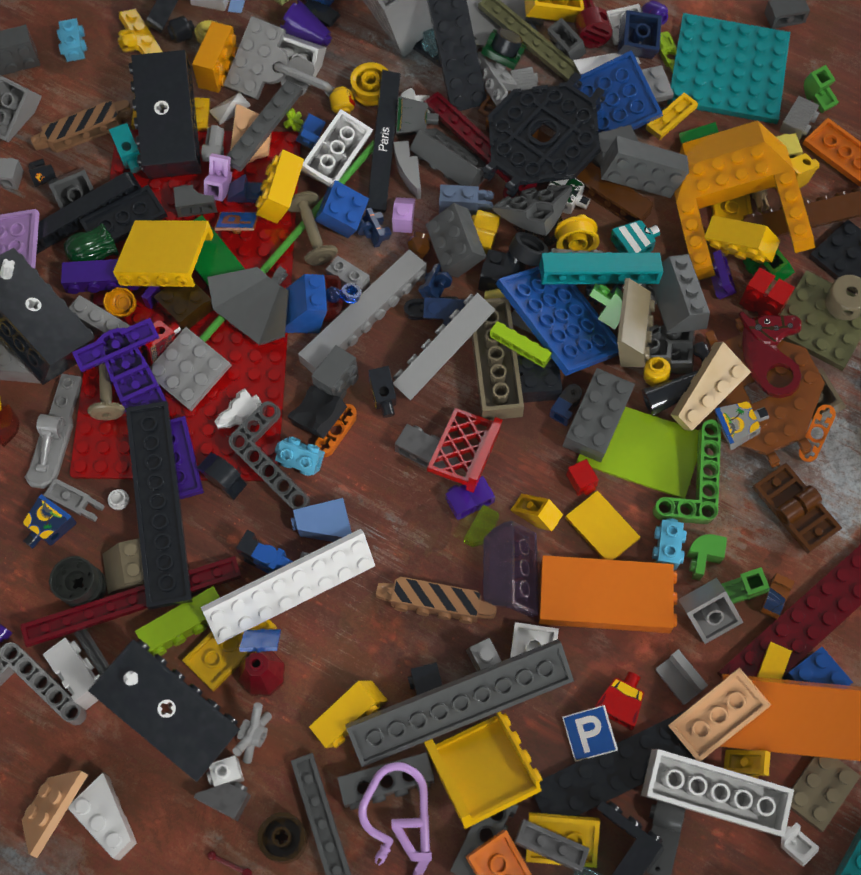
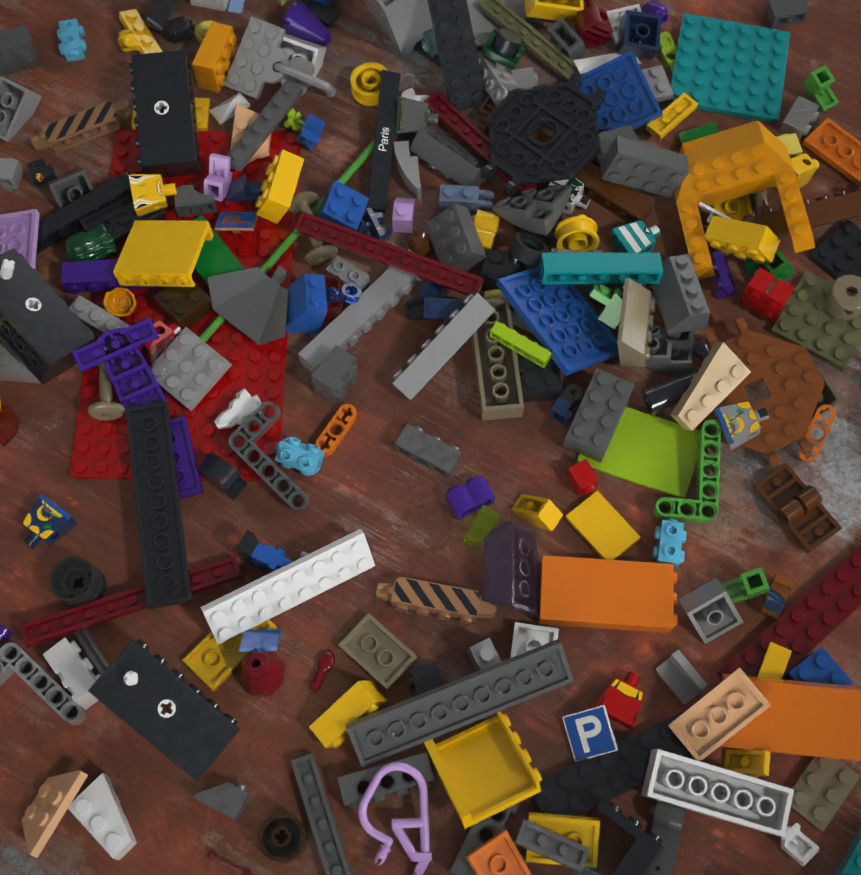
(54, 433): light grey piece -> none
(72, 499): light grey hinge -> none
(118, 499): white plate -> none
(123, 566): dark tan slope -> none
(126, 147): teal torso -> none
(148, 296): dark purple tile -> none
(150, 192): none -> yellow torso
(177, 624): lime brick -> none
(213, 142): light grey piece -> none
(225, 771): white brick -> none
(252, 733): light grey bar -> none
(317, 412): black brick -> none
(322, 521): medium blue slope -> none
(324, 665): none -> dark red piece
(336, 149): white windscreen -> none
(342, 99): yellow head -> none
(378, 651): none -> dark tan plate
(382, 384): black torso -> none
(389, 254): none -> dark red plate
(479, 459): red fence -> none
(656, 371): yellow head -> none
(703, 549): bright green brick -> none
(711, 211): none -> white piece
(760, 350): dark red animal -> none

